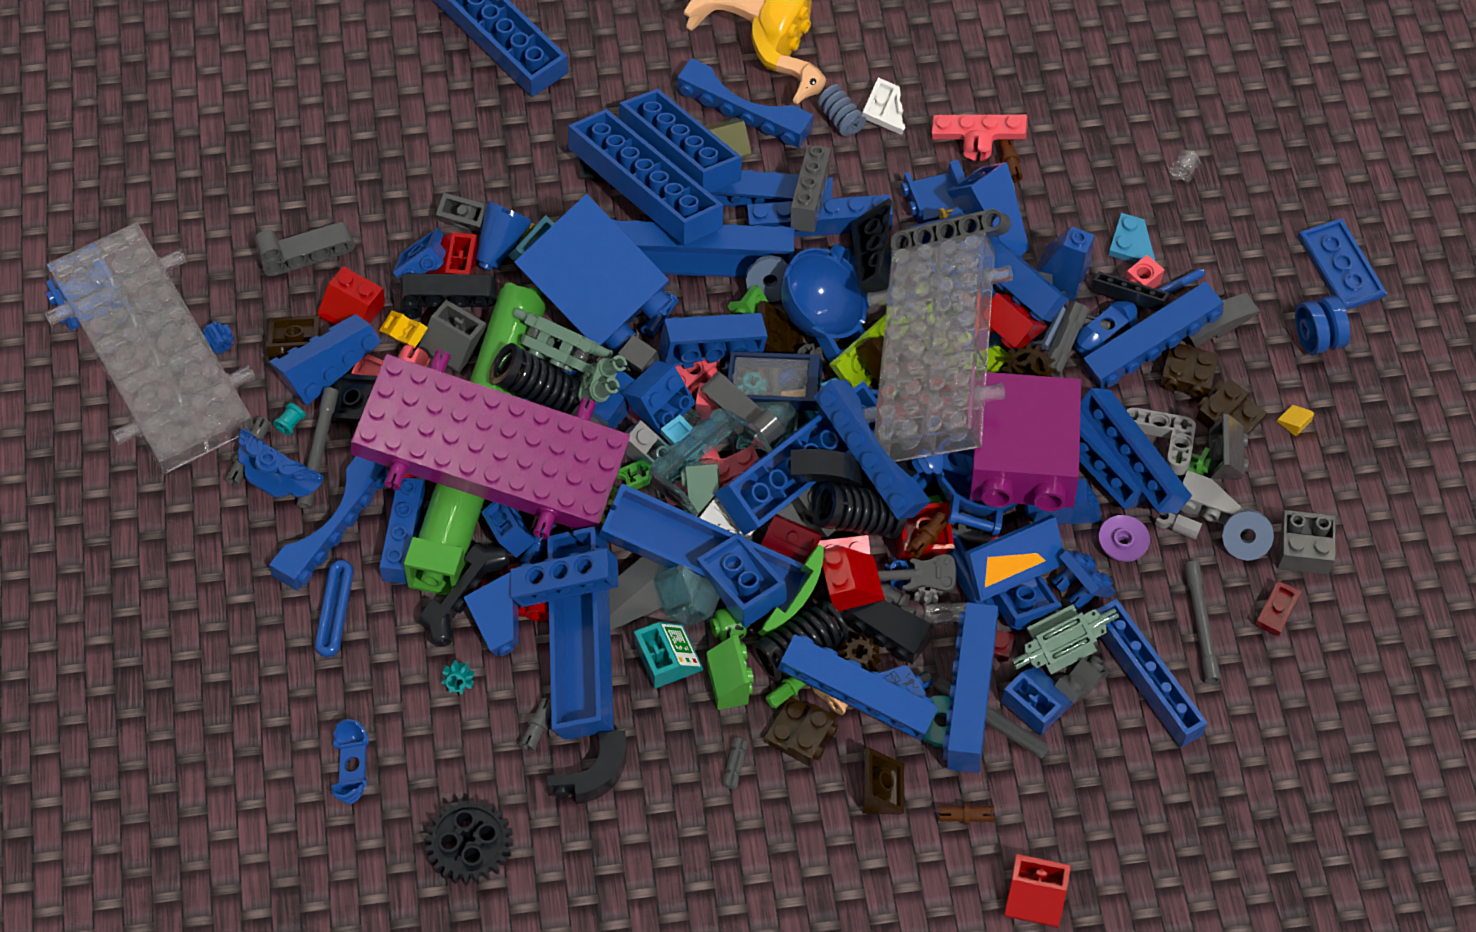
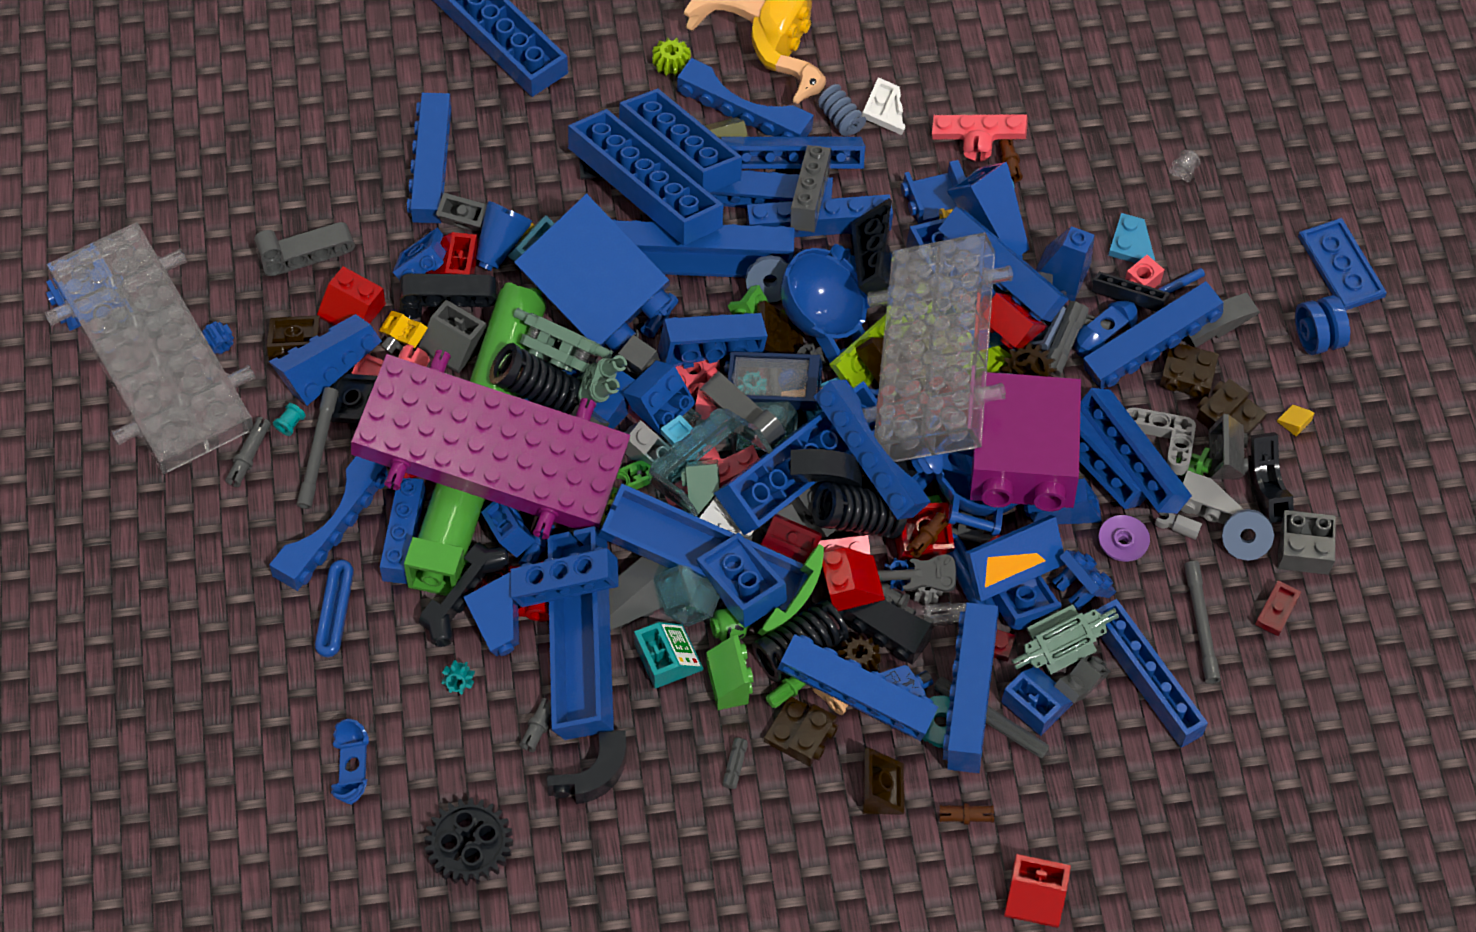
(273, 470): blue piece -> none
(391, 344): none -> dark grey hand
(431, 157): none -> blue brick
(670, 56): none -> lime gear
(790, 151): none -> blue brick
(961, 227): dark grey beam -> none
(1266, 477): none -> black arch

